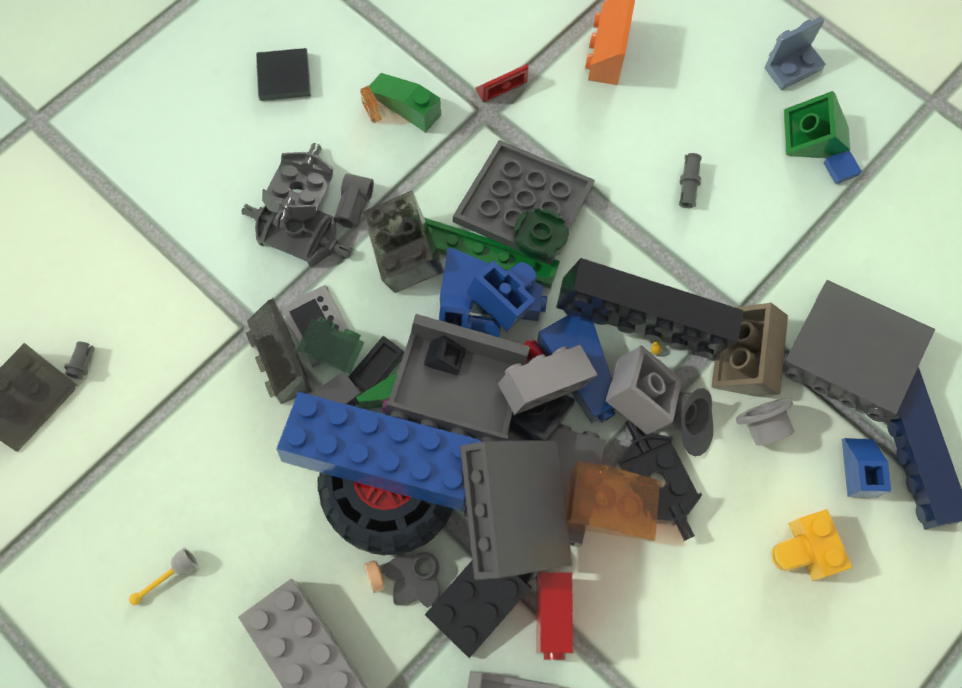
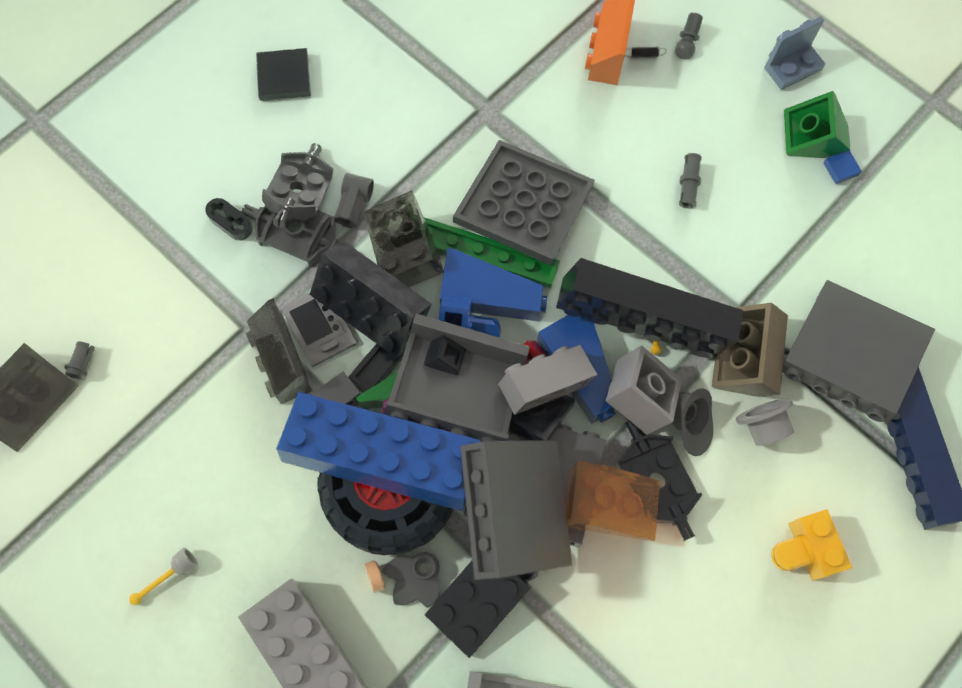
(225, 223): none -> black beam
(331, 345): clear green brick -> none
(367, 297): none -> black brick
(370, 104): clear orange tile -> none
(407, 100): green slope -> none
(503, 83): red slope -> none
(503, 292): blue brick -> none
(540, 233): dark green tile -> none
(554, 615): red brick -> none
(645, 52): none -> black piece
(686, 48): none -> dark grey axle
(865, 468): blue slope -> none

